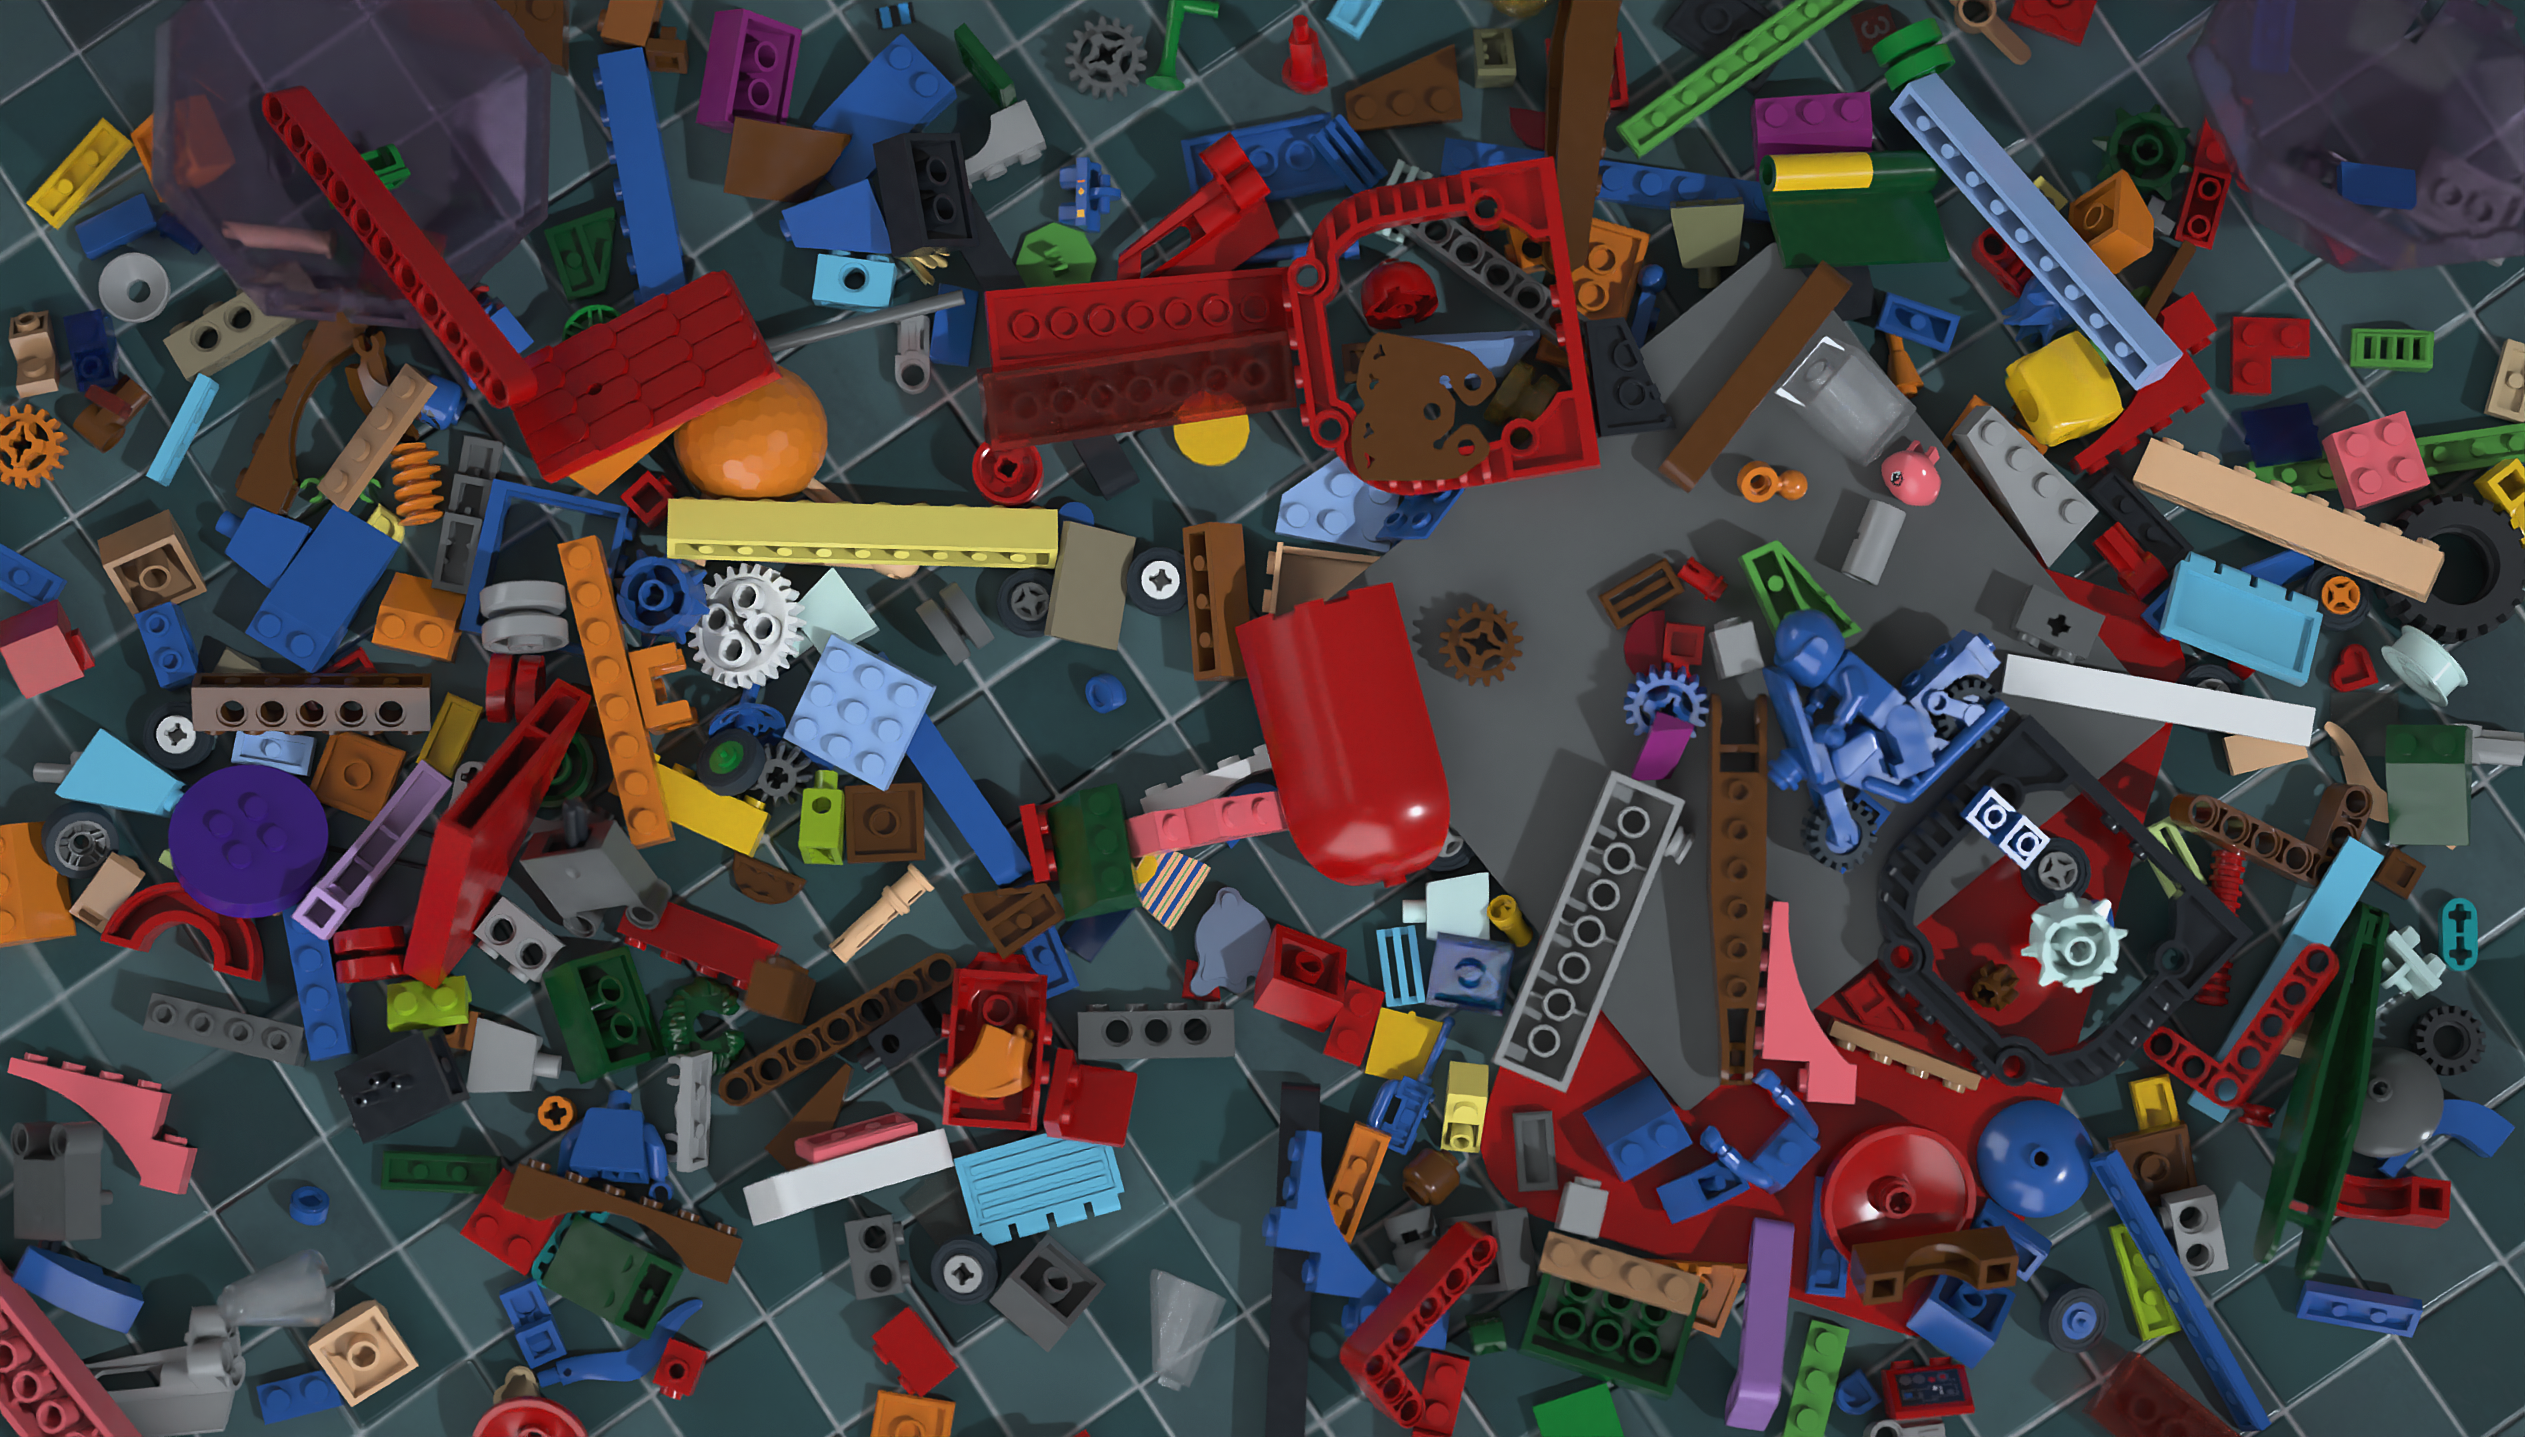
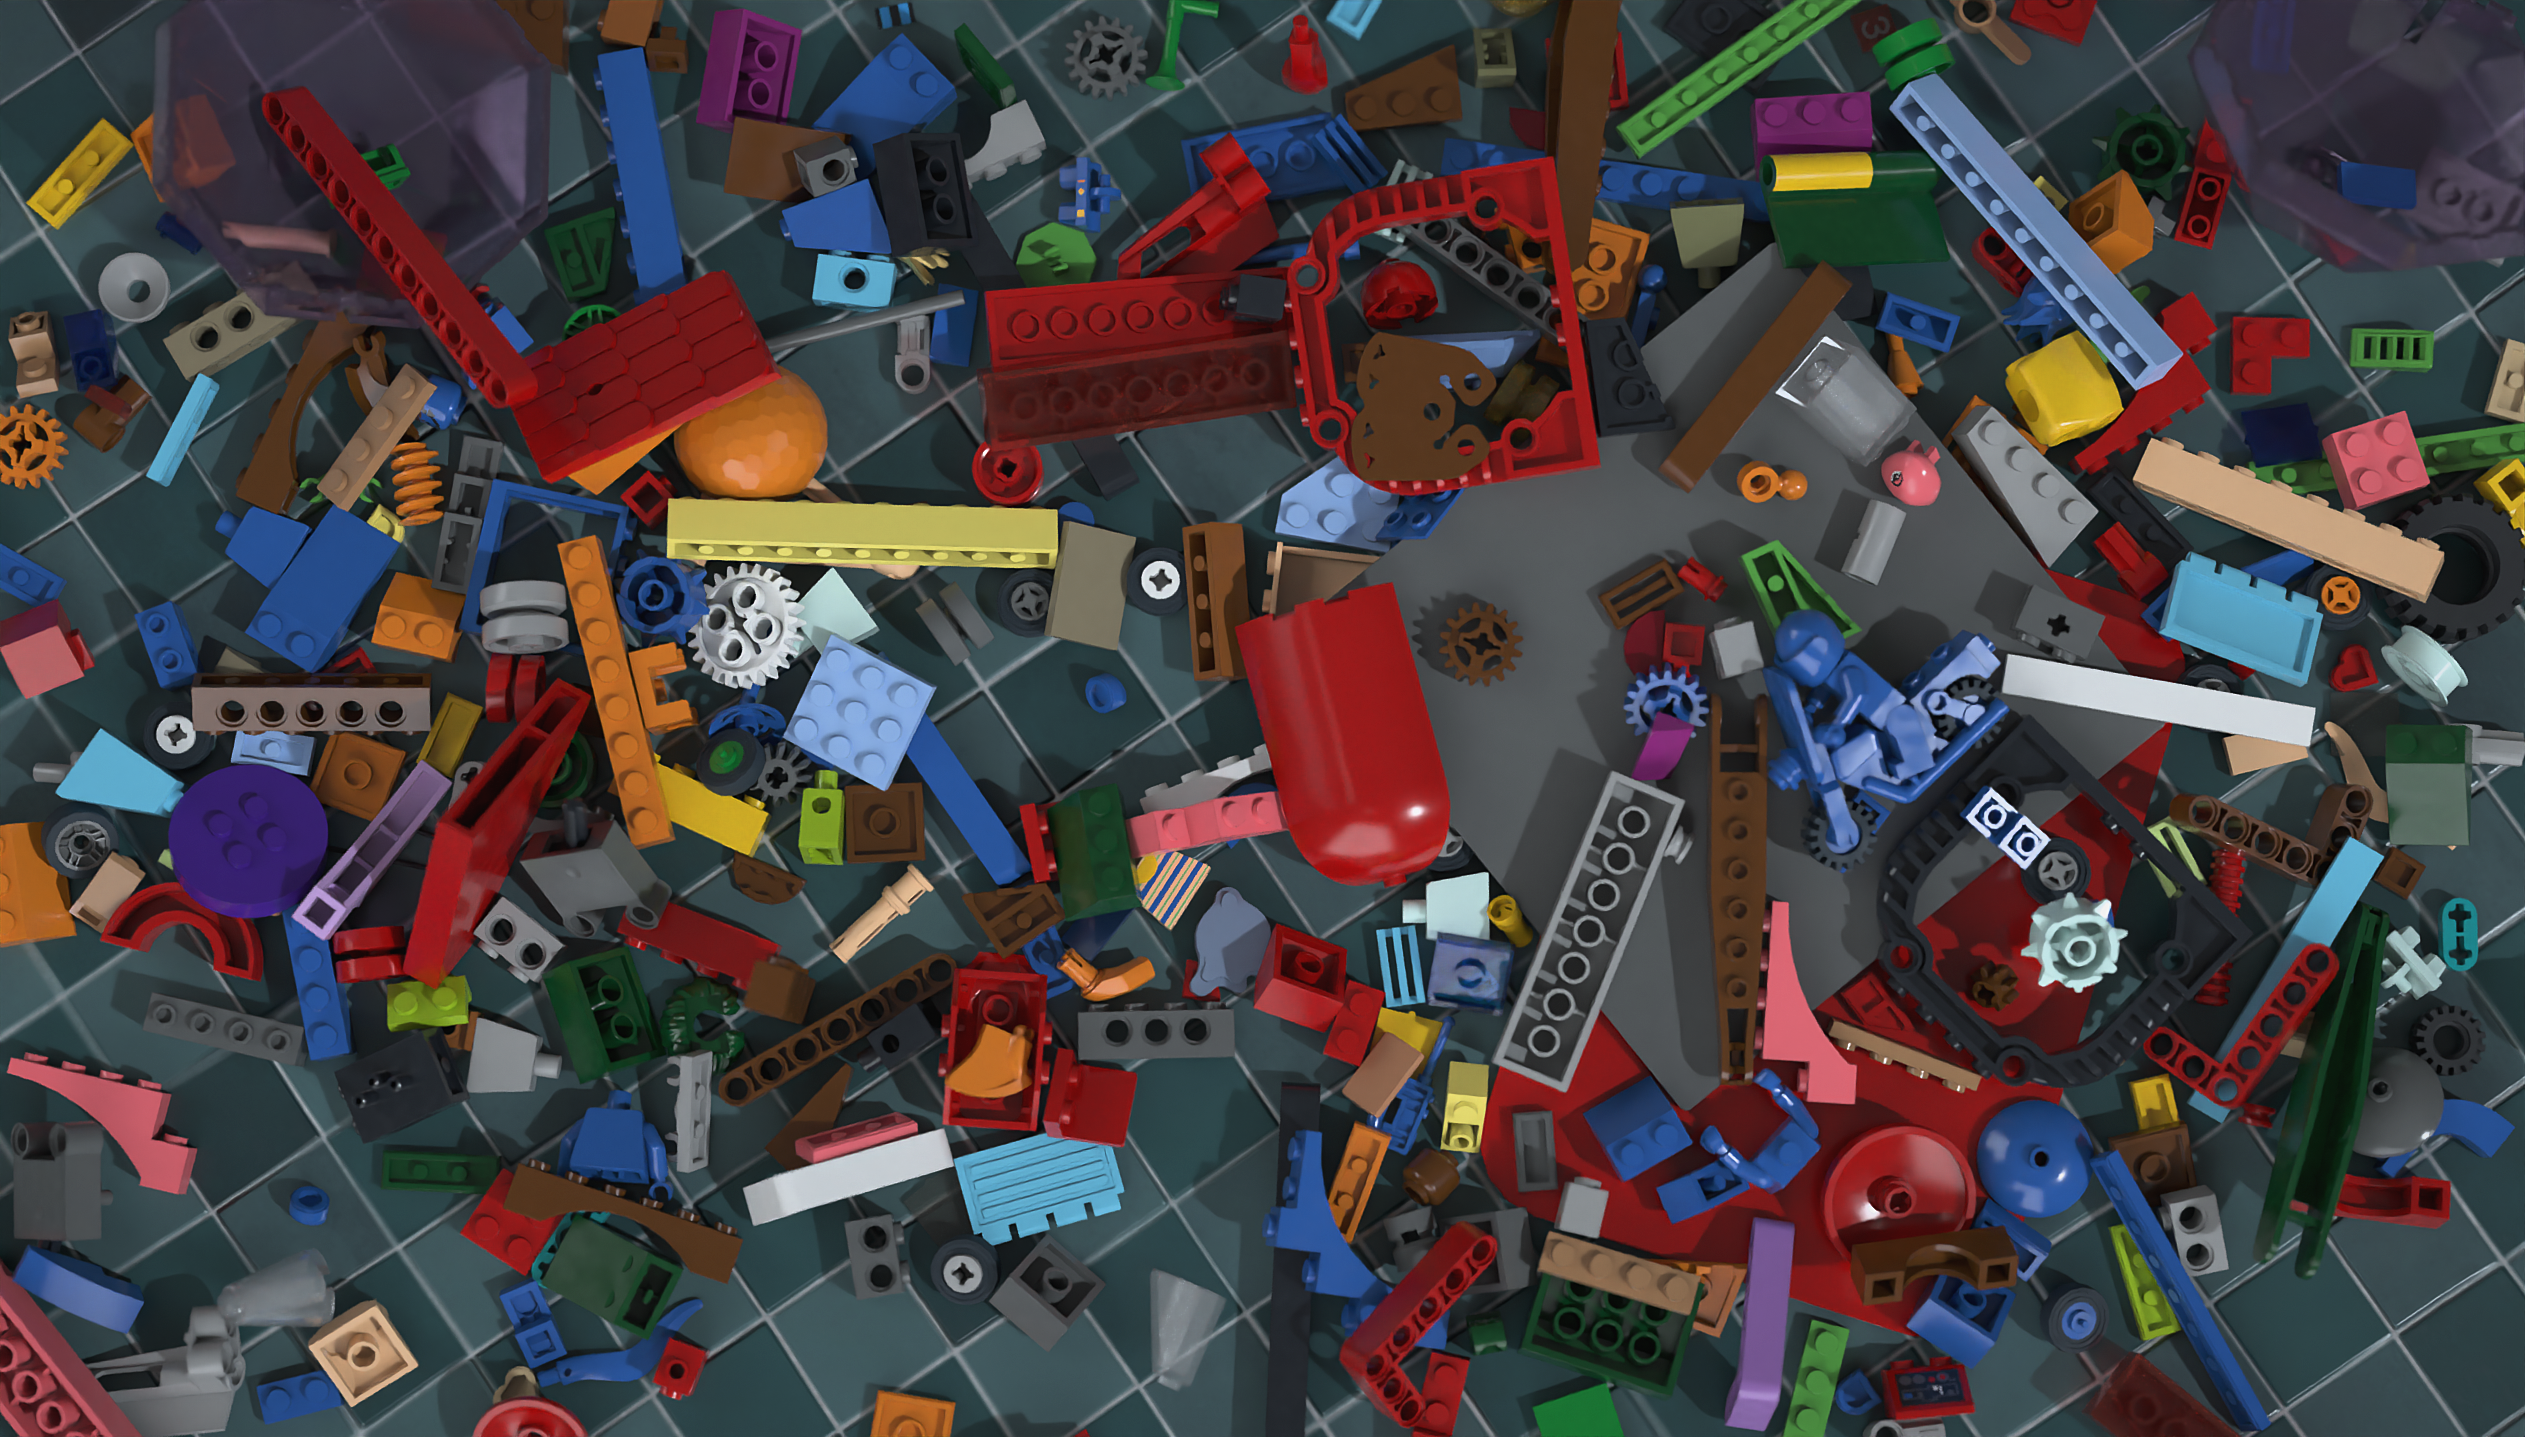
(116, 227): blue slope -> none
(151, 563): medium nougat slope -> none
(549, 1106): orange bush -> none
(814, 156): none -> dark grey brick
(914, 1352): red brick -> none
(1105, 982): none -> orange arm
(1214, 440): yellow tile -> none
(1253, 300): none -> black brick
(1382, 1074): none -> nougat slope
(1825, 1265): blue tile -> none
(2169, 278): reddish brown tile -> none
(2359, 1308): blue plate -> none

